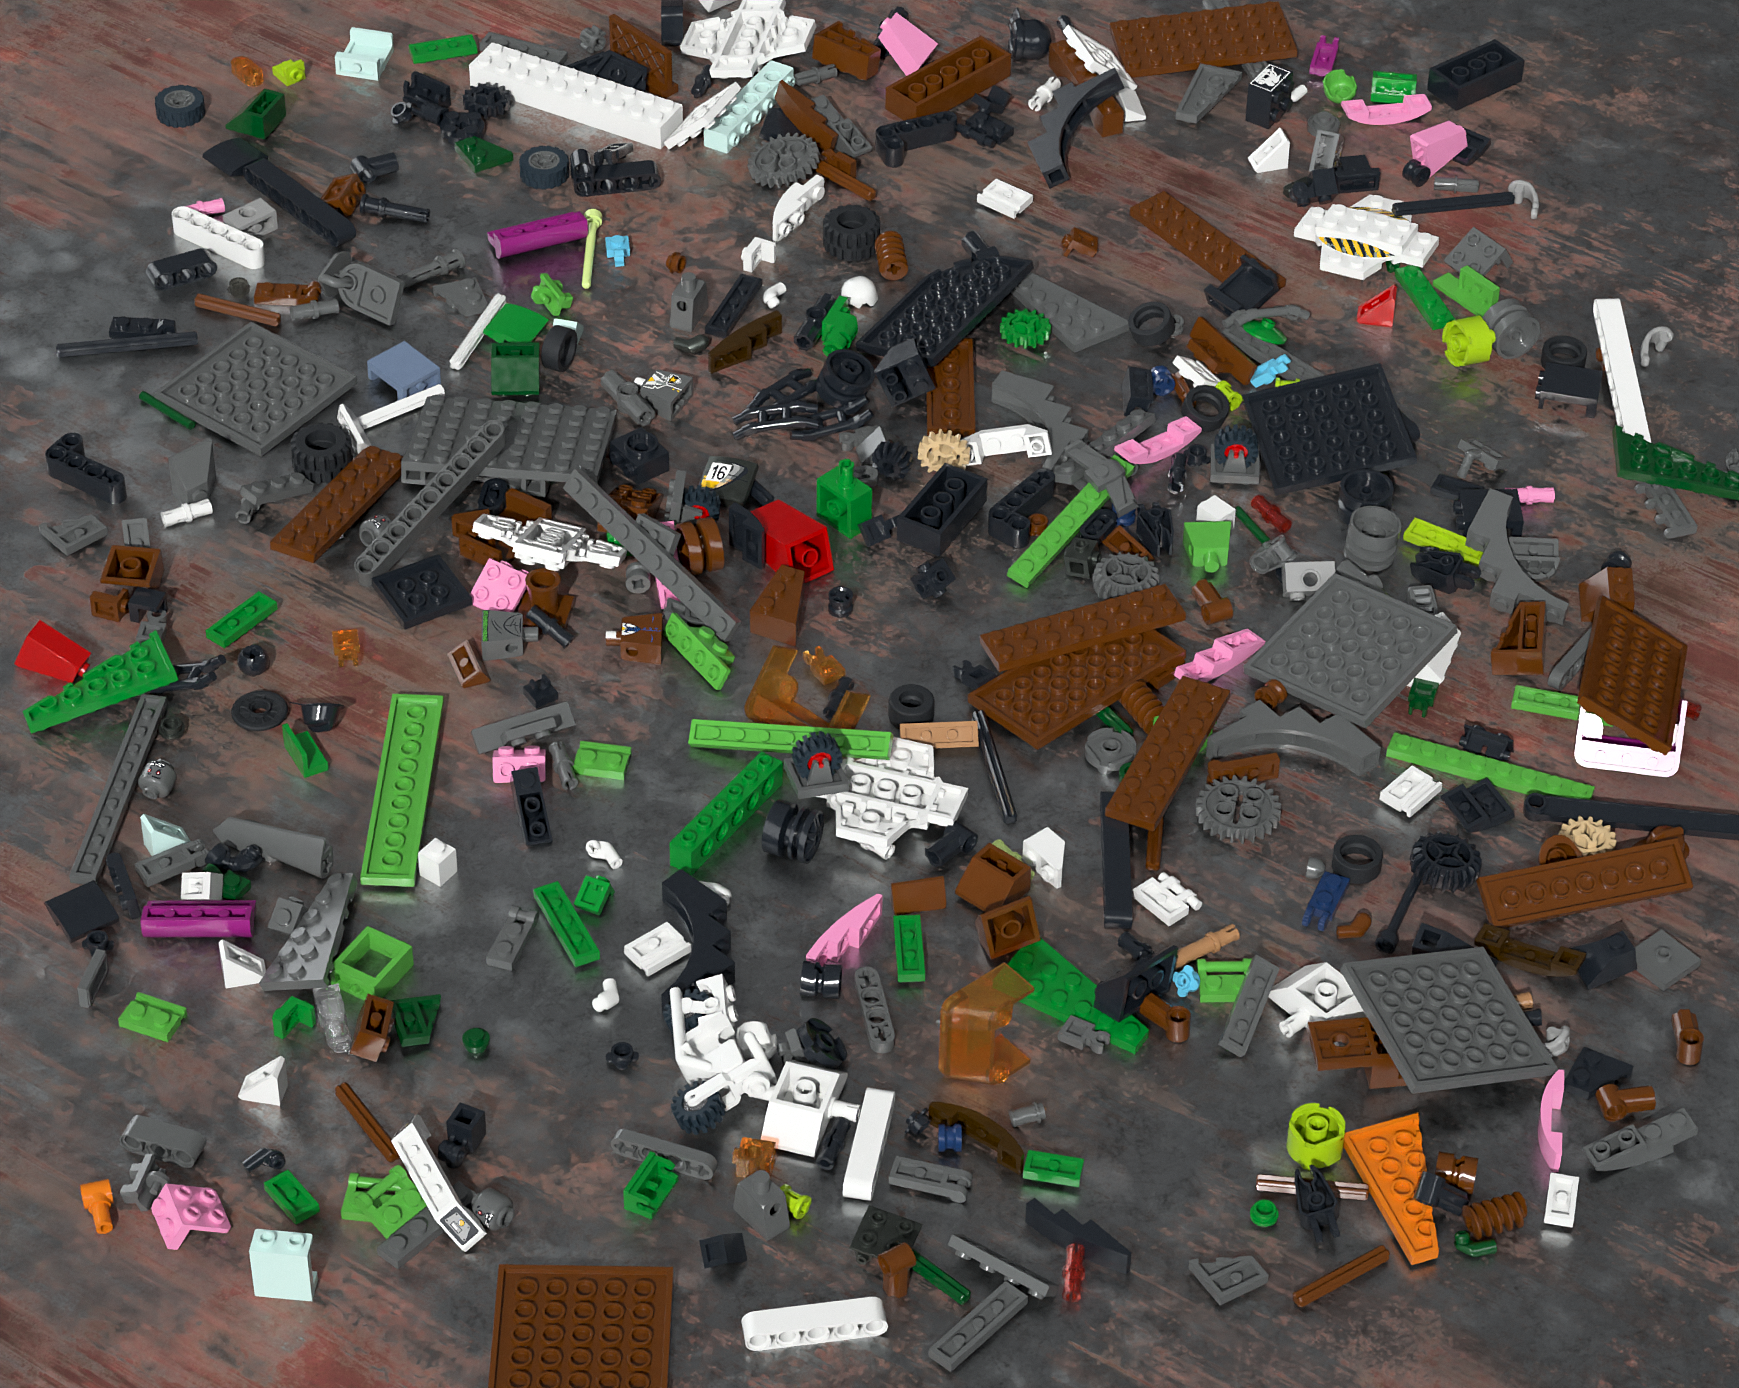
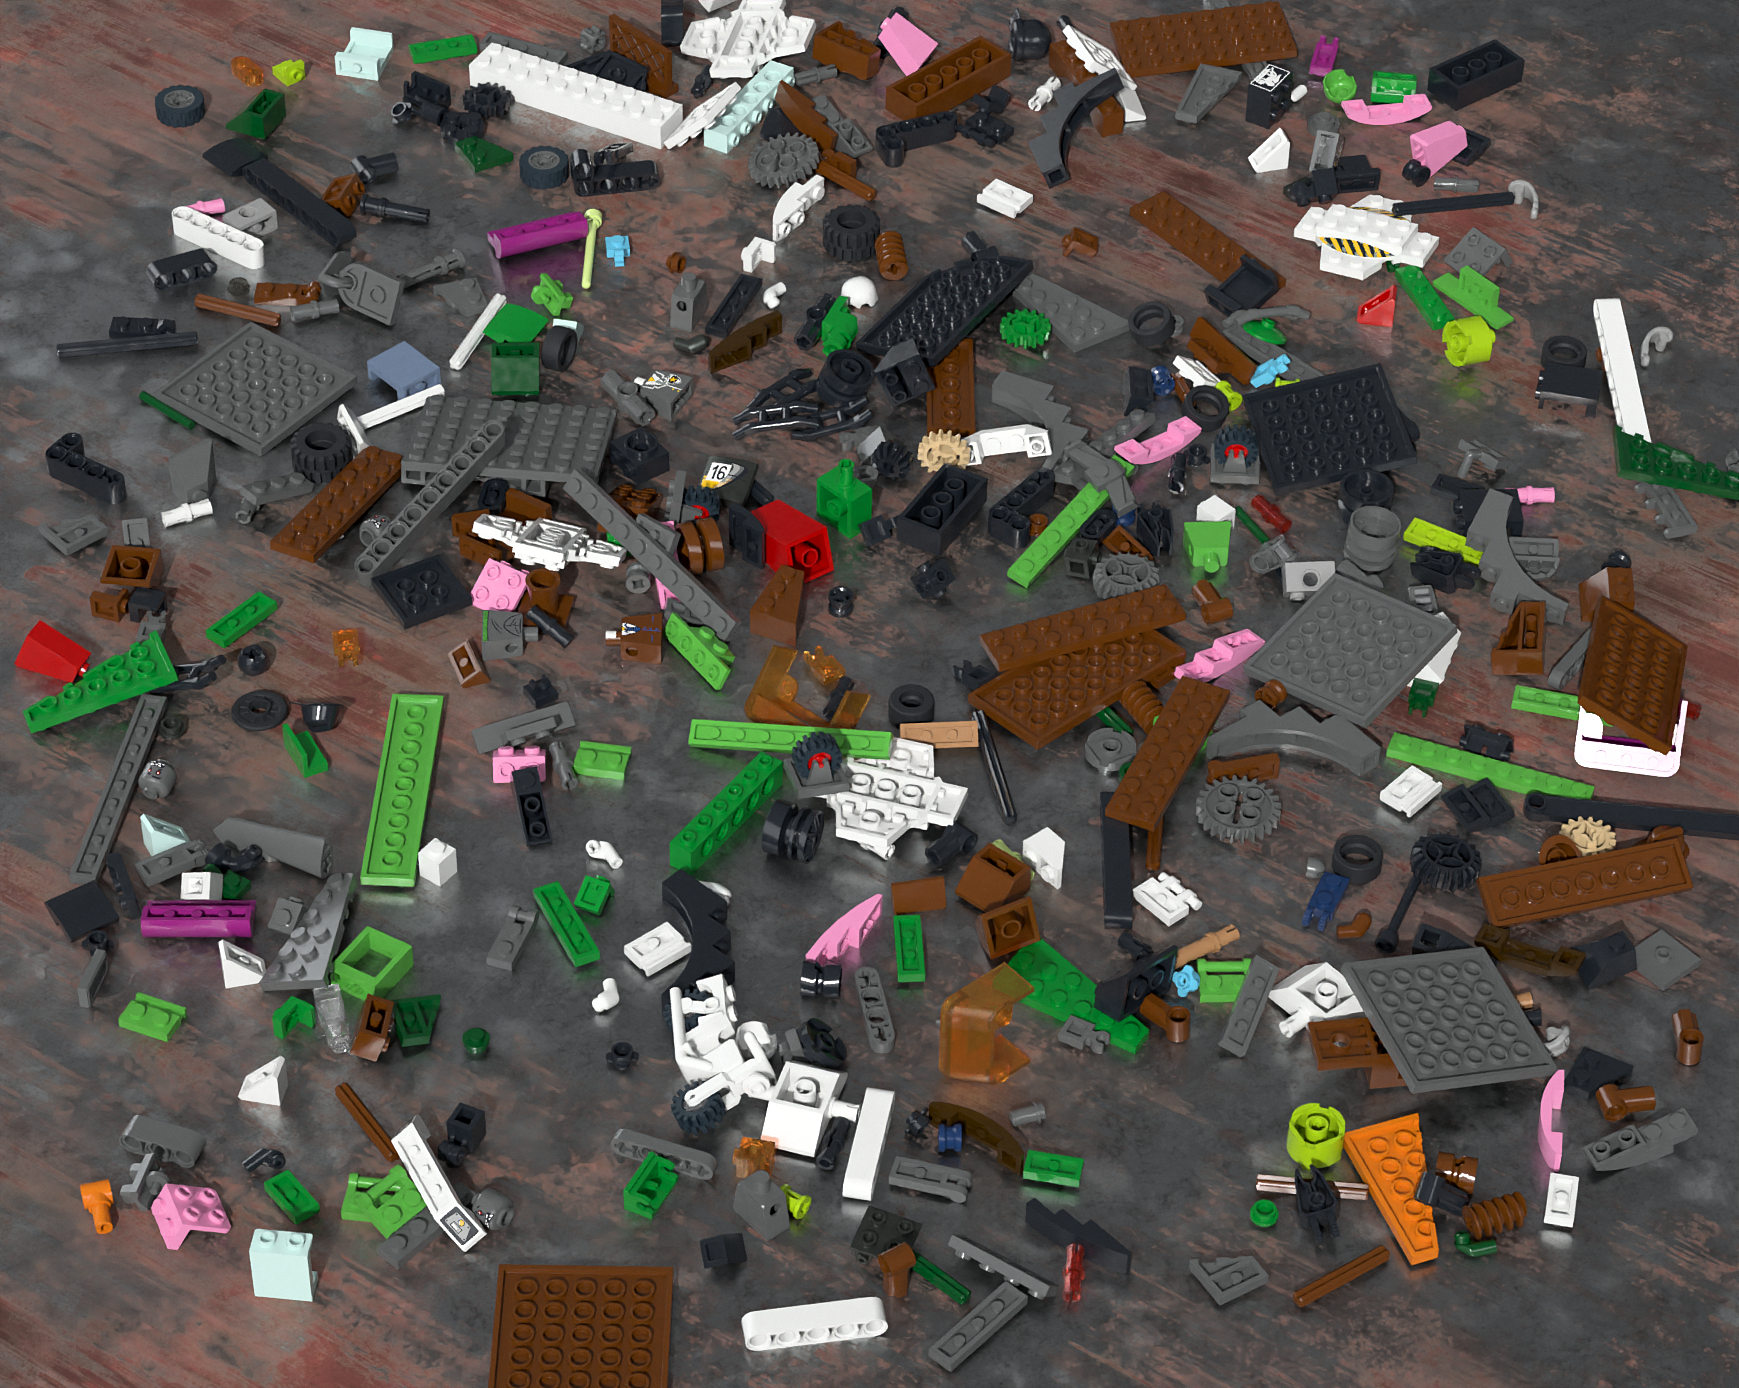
(1513, 327): dark grey wheel -> none

